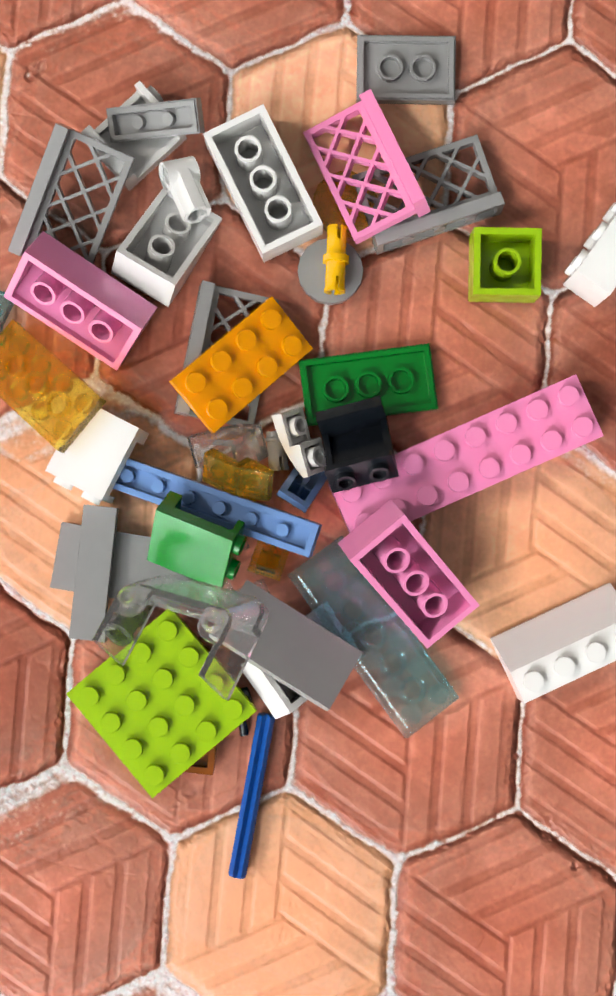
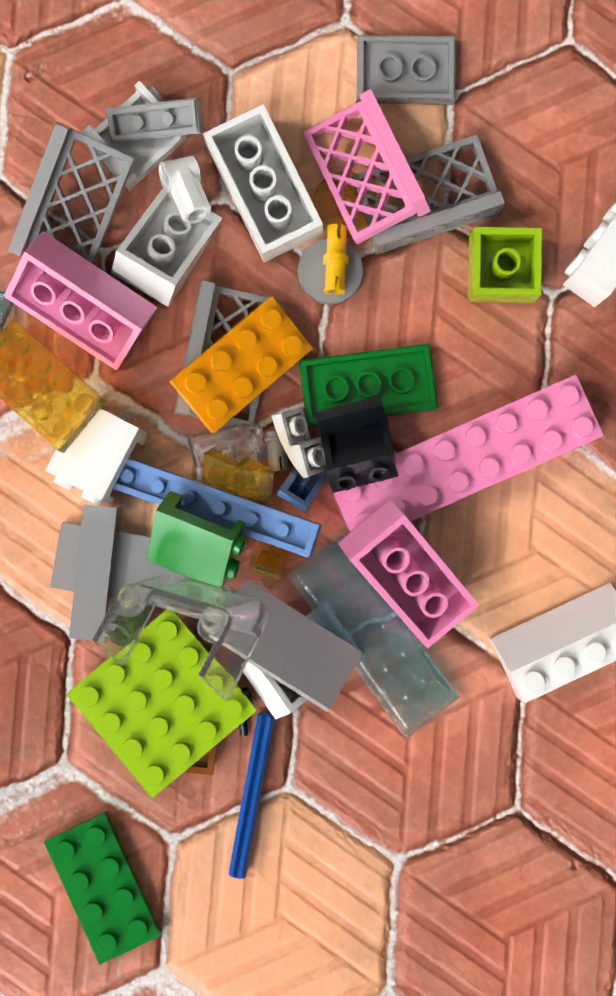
(102, 887): none -> green plate

